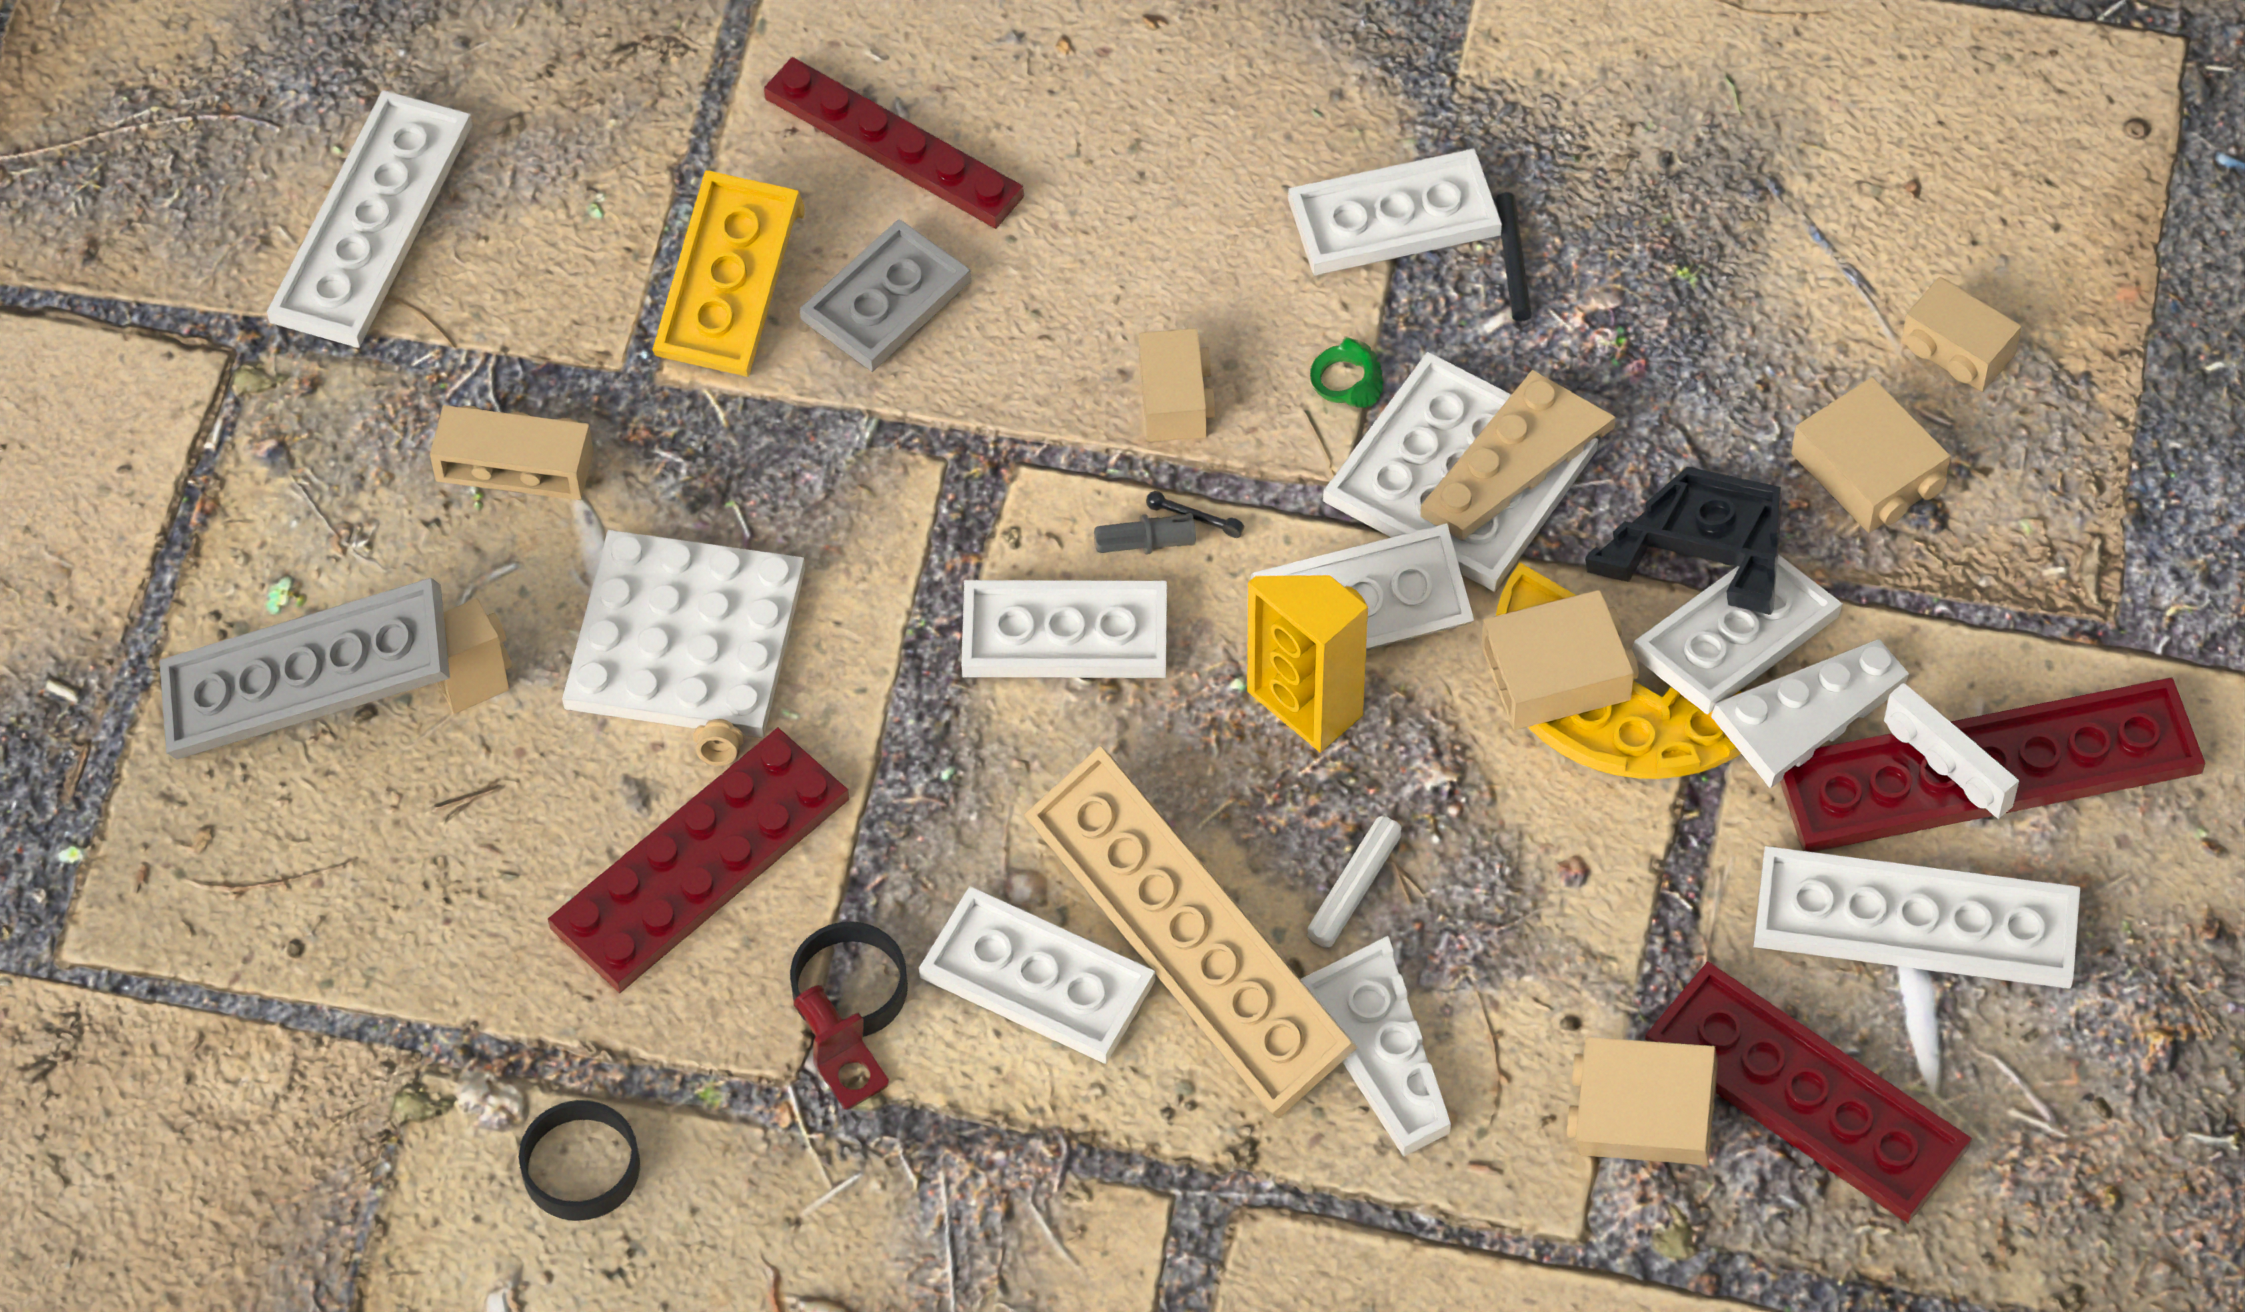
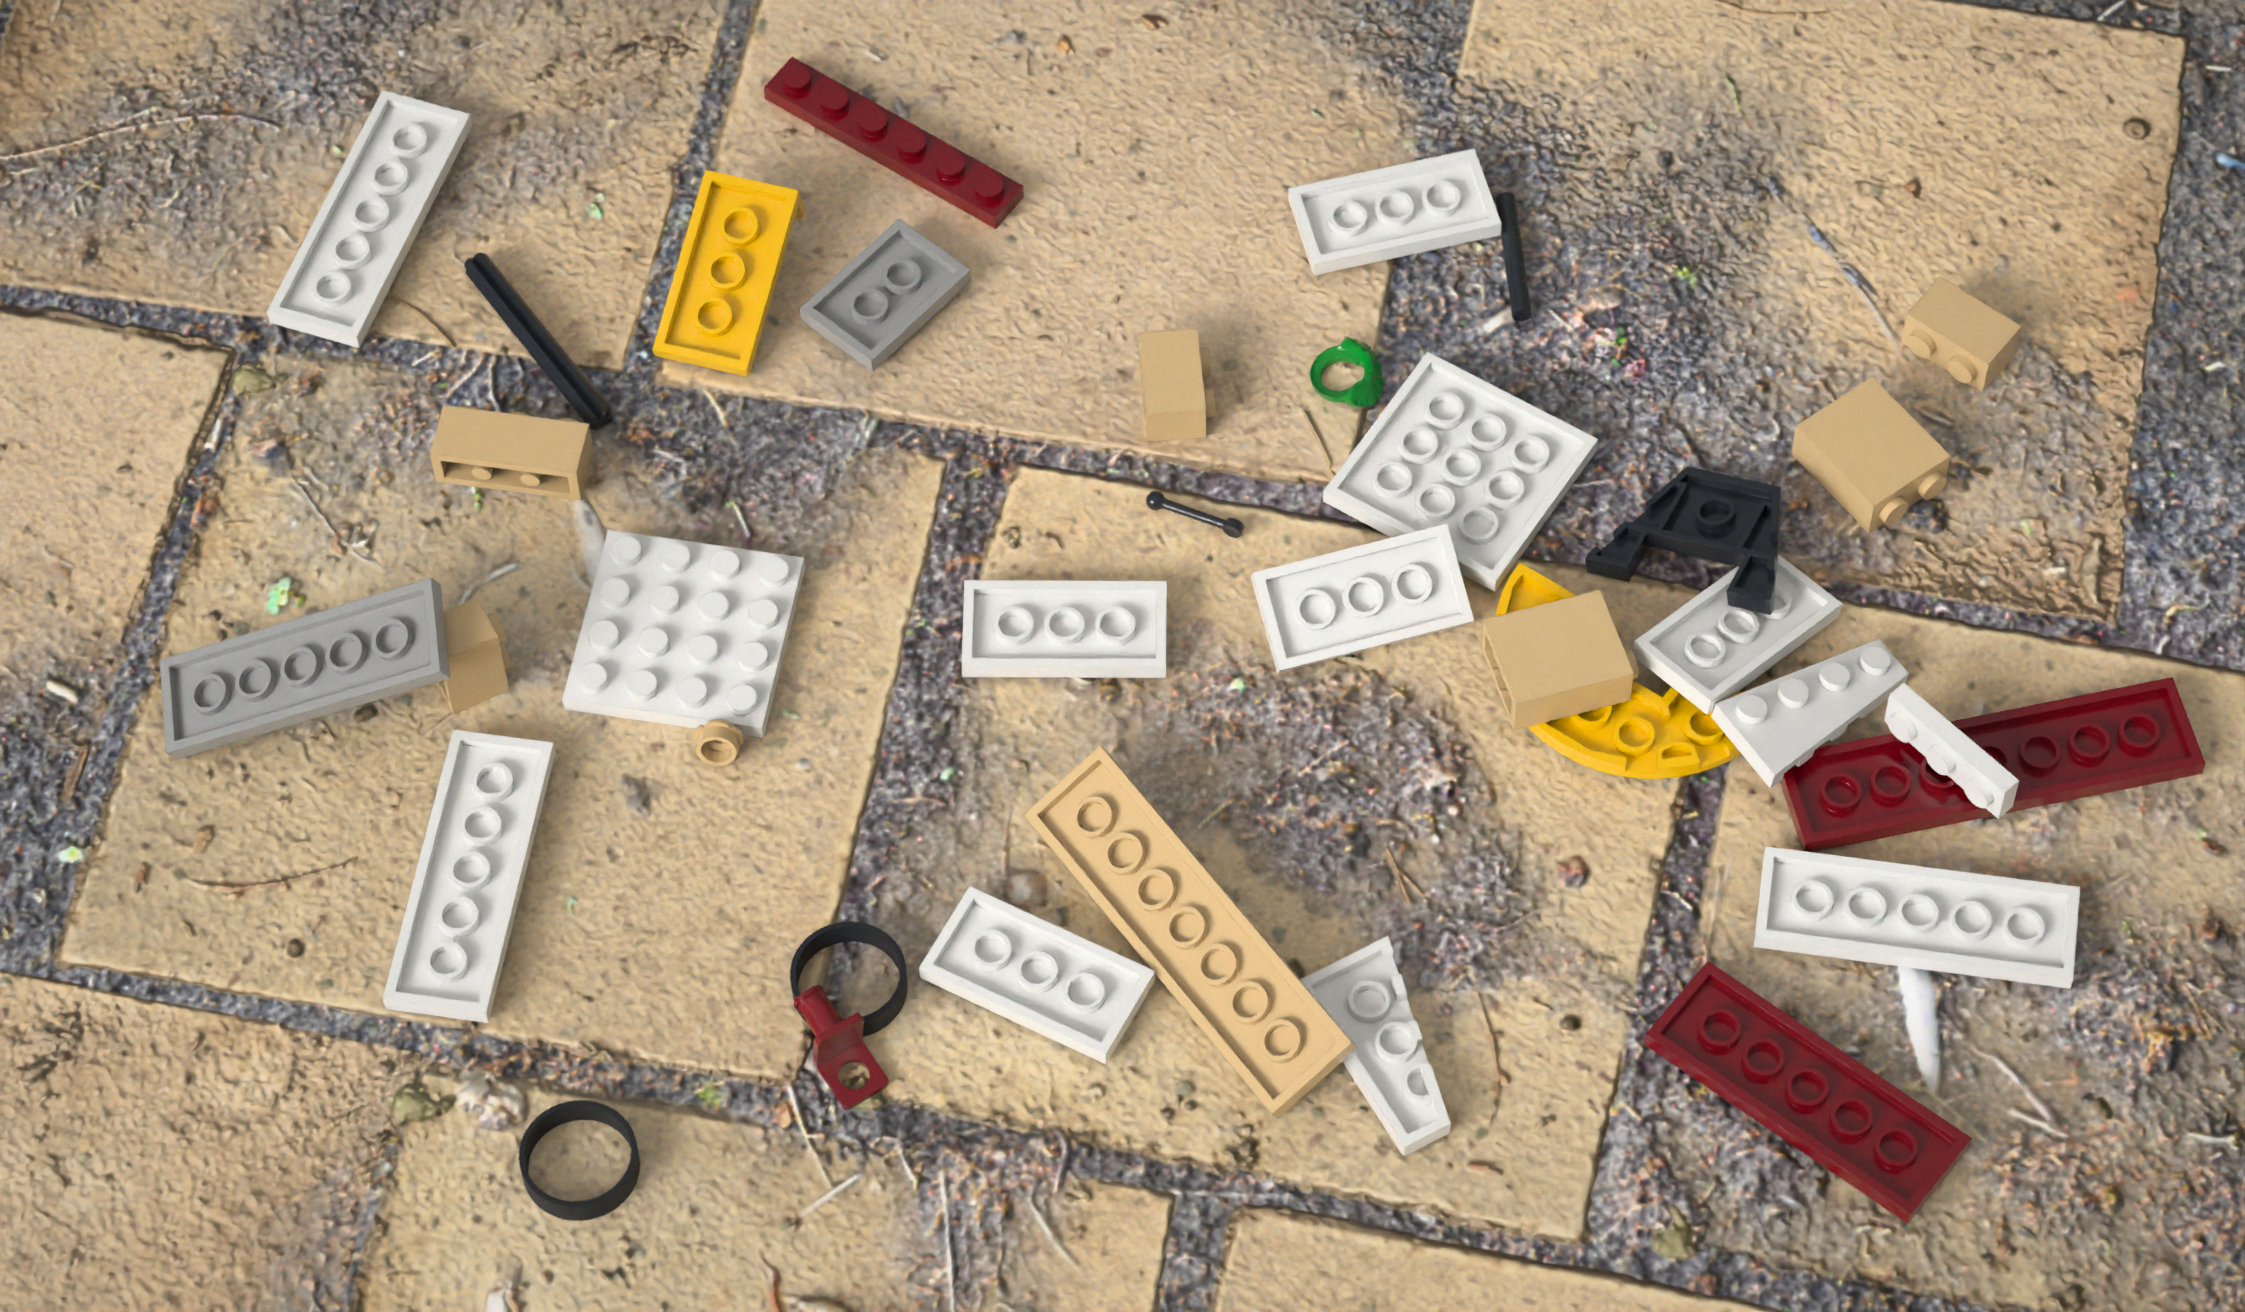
(469, 876): none -> white plate
(538, 341): none -> black axle
(698, 859): dark red plate -> none
(1146, 534): dark grey axle -> none
(1307, 653): yellow slope -> none
(1354, 881): white axle -> none
(1514, 451): tan wing -> none
(1644, 1100): tan brick -> none

